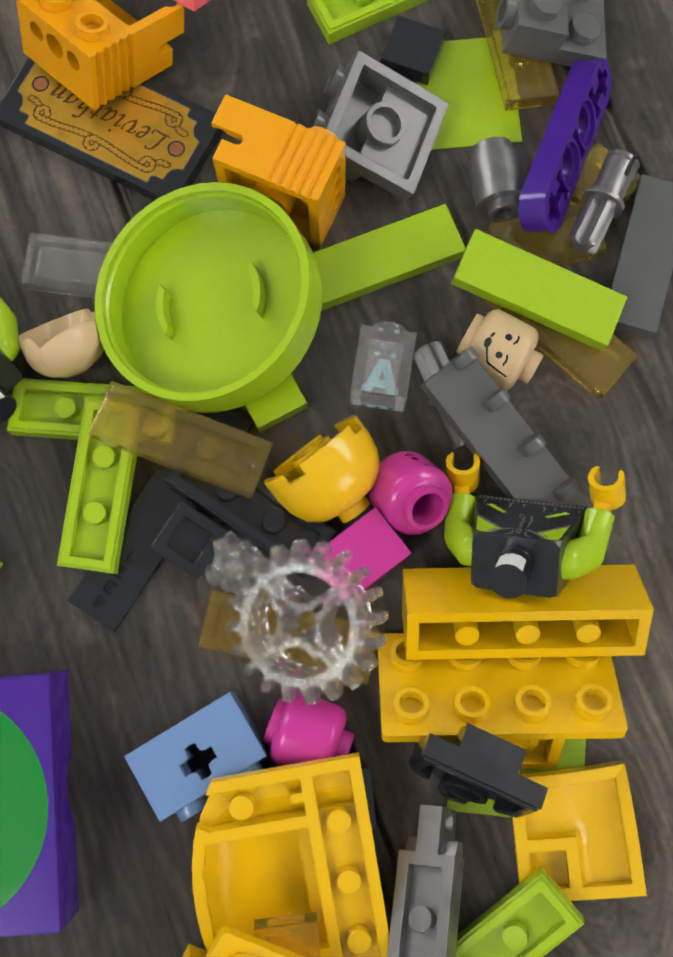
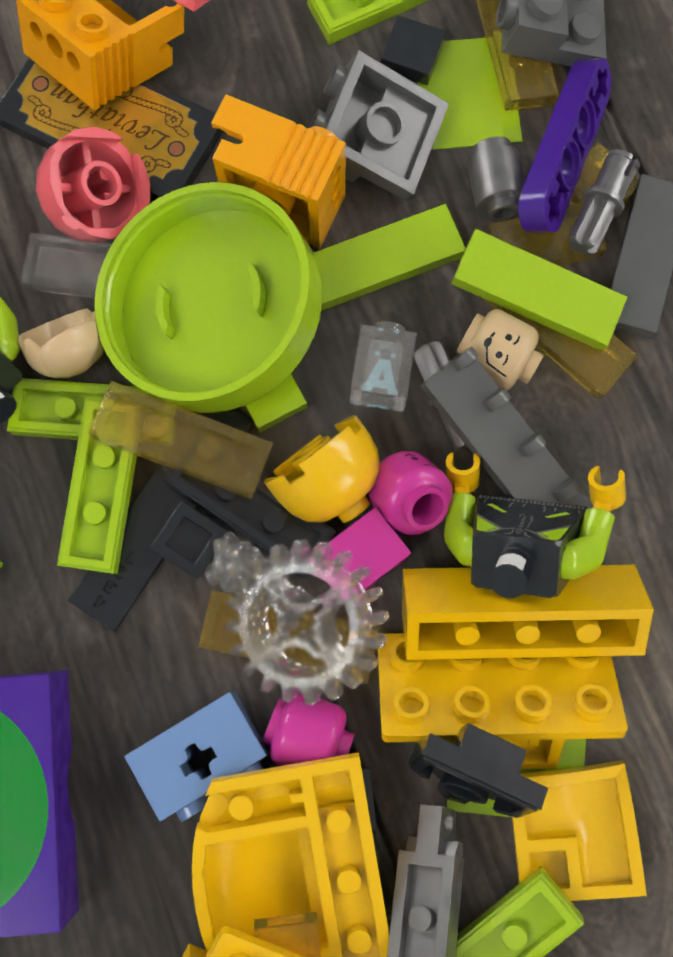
(91, 185): none -> coral cylinder

